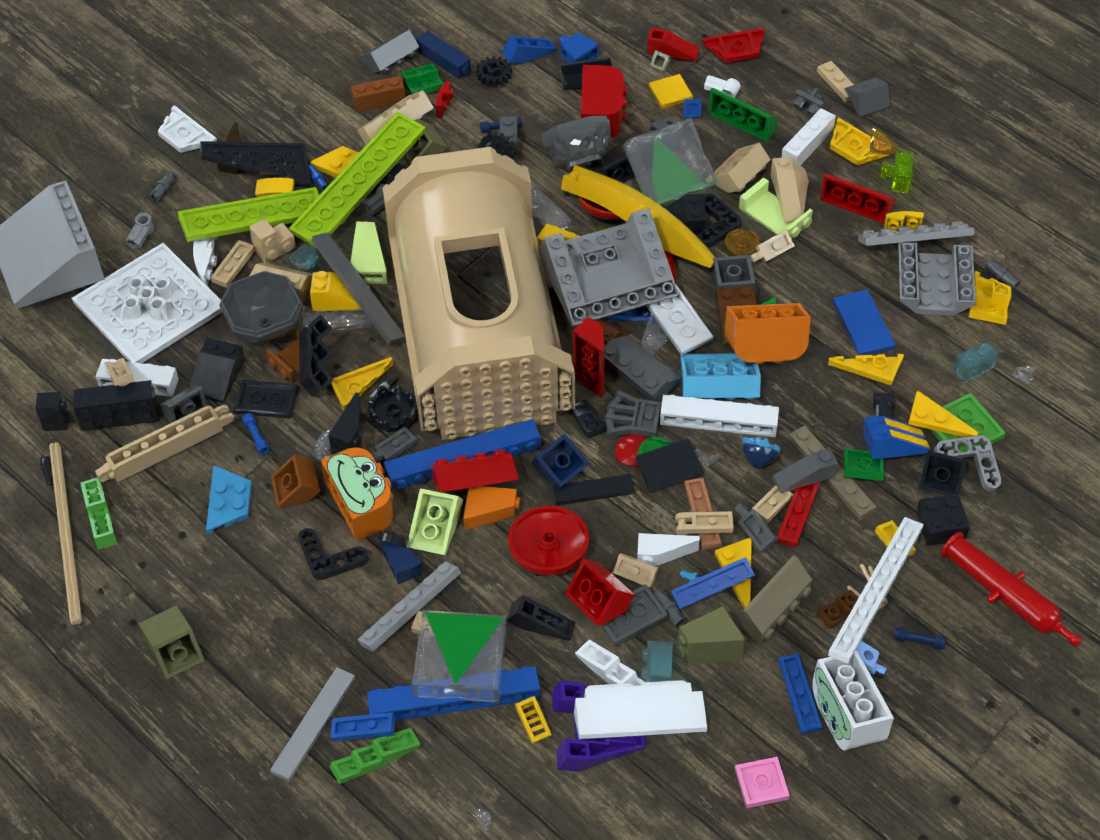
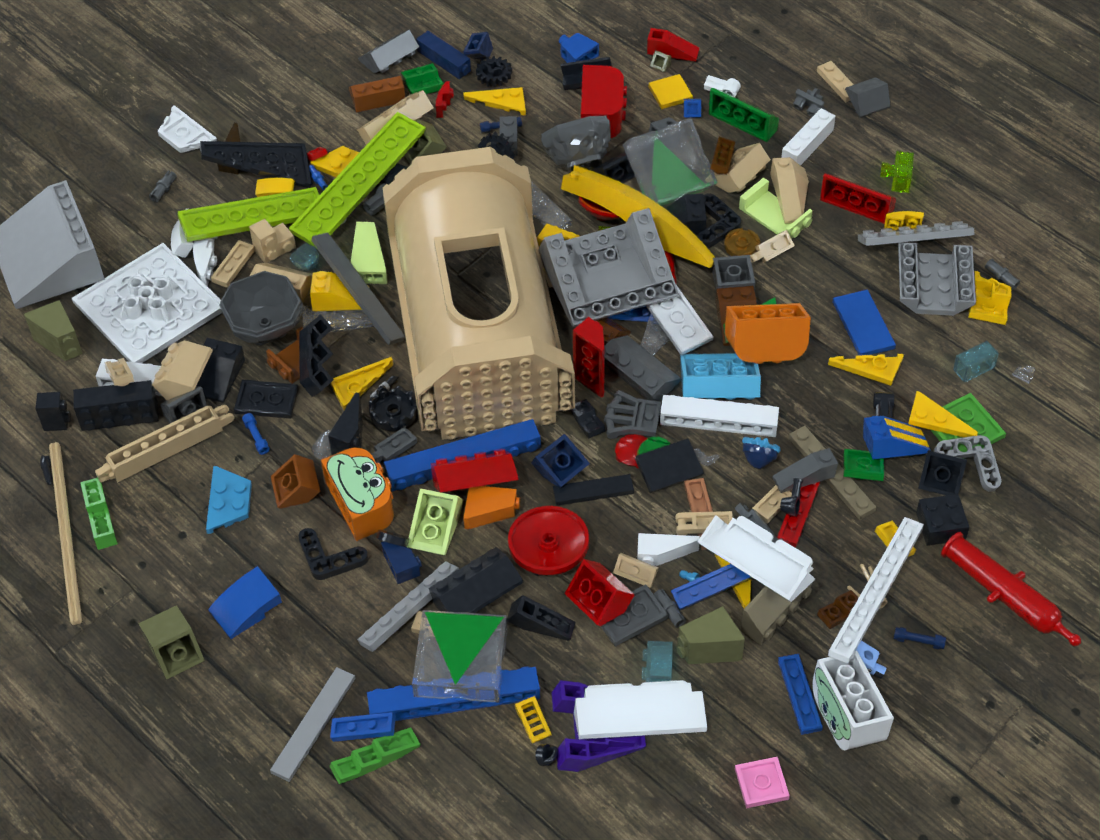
(53, 330): none -> olive slope
(142, 228): light grey piece -> none
(179, 244): none -> white slope
(181, 369): none -> tan slope
(245, 603): none -> blue slope
(316, 153): none -> red tile
(476, 583): none -> black slope
(479, 46): none -> dark blue slope
(483, 818): clear tile -> none
(503, 99): none -> yellow wing
(527, 49): blue slope -> none
(546, 754): none -> black tile
(607, 665): white slope -> none
(722, 155): none -> reddish brown plate
(736, 45): red wing -> none
(754, 553): none -> white slope
(791, 504): none -> black bar
(852, 144): yellow wing -> none
(881, 143): clear yellow slope -> none

